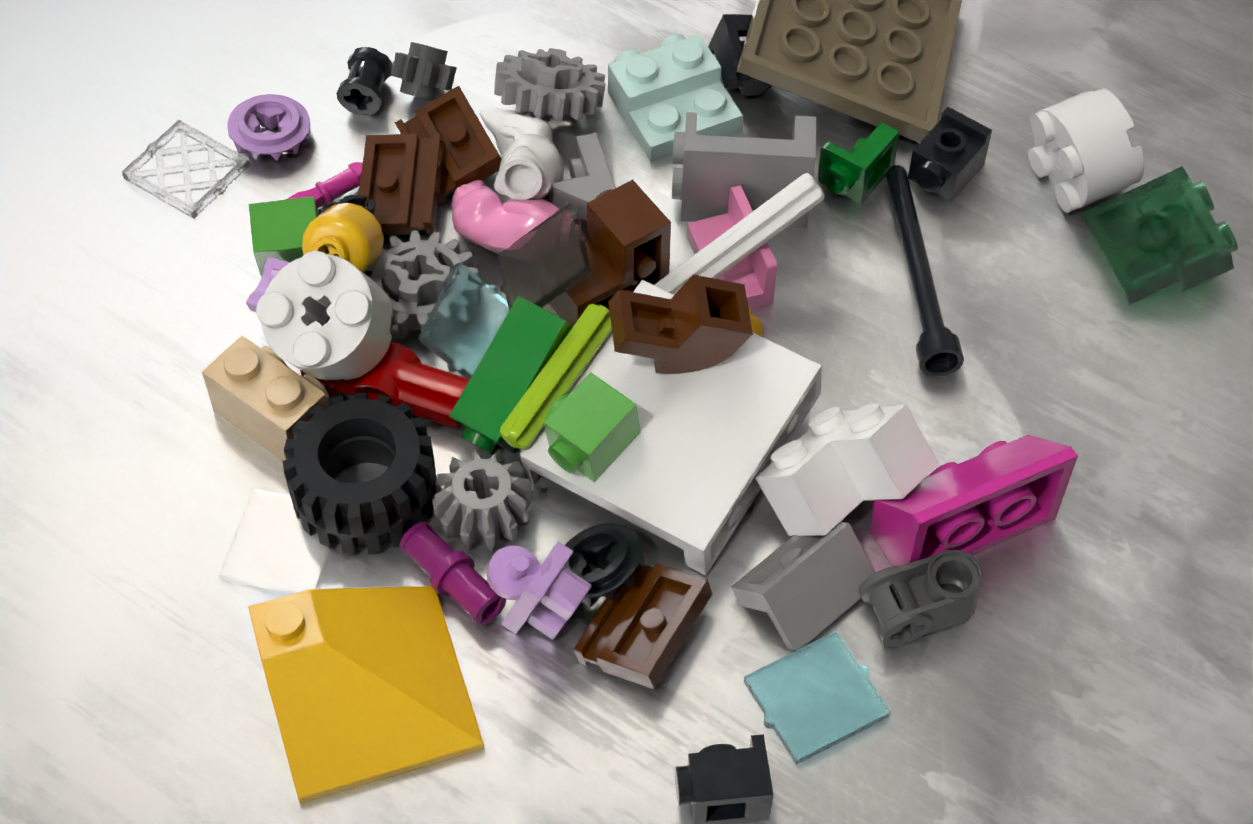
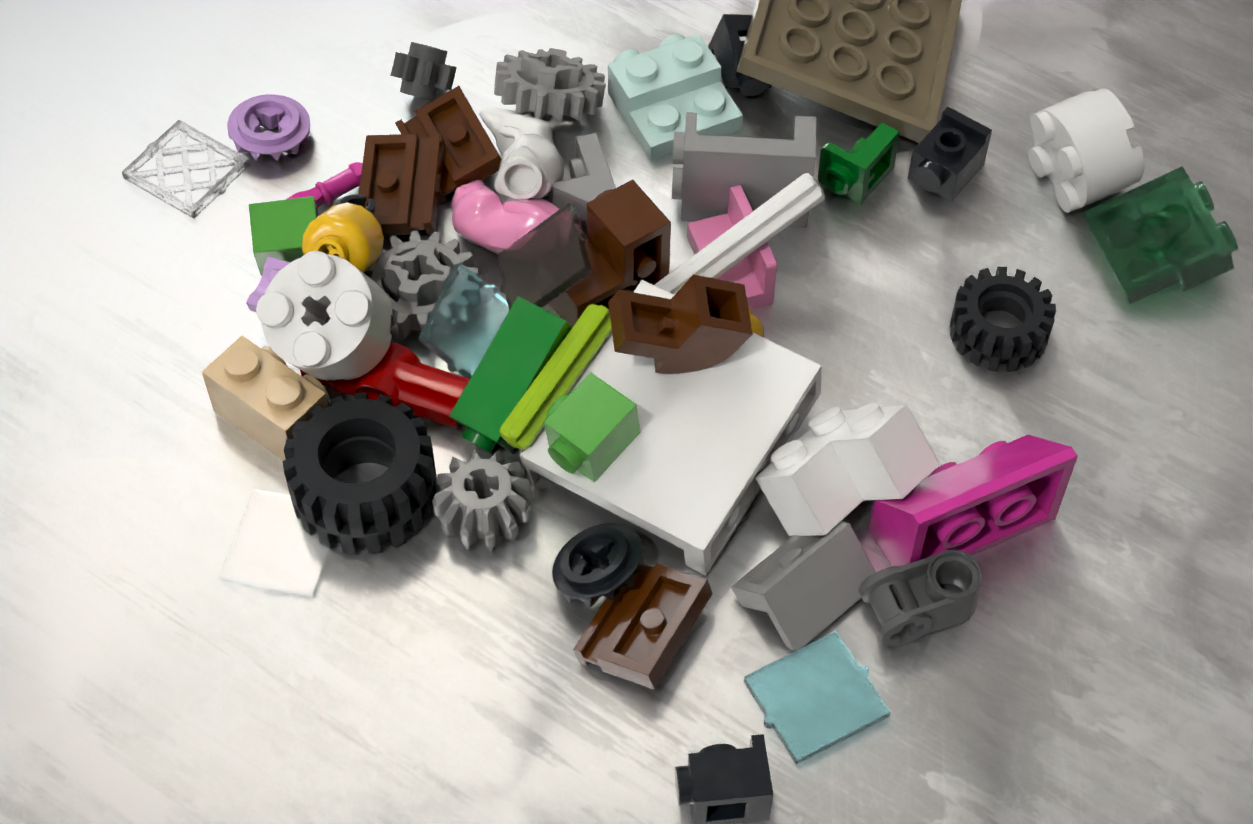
(363, 685): yellow slope -> none
(364, 81): black bush -> none
(452, 573): magenta pin -> none
(543, 593): lavender hips -> none
(938, 348): black piece -> none
(995, 342): none -> black tyre

